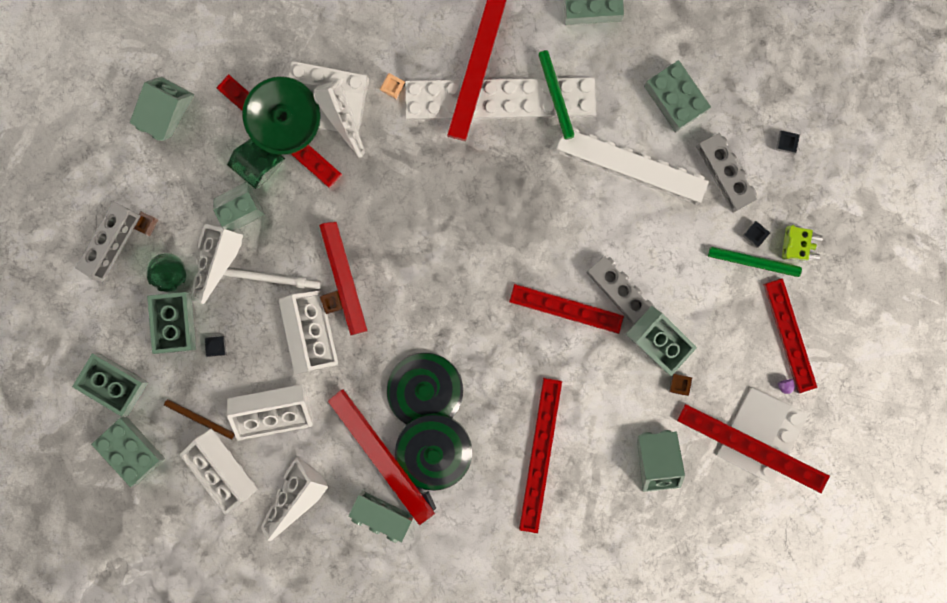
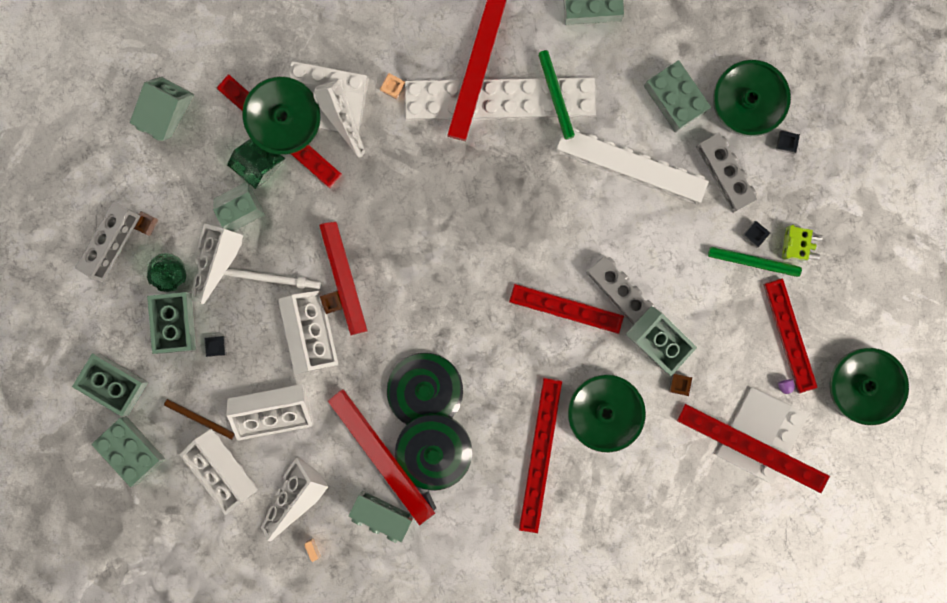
(312, 550): none -> light nougat tile
(606, 413): none -> dark green dish
(660, 461): sand green slope -> none
(751, 98): none -> dark green dish
(869, 386): none -> dark green dish

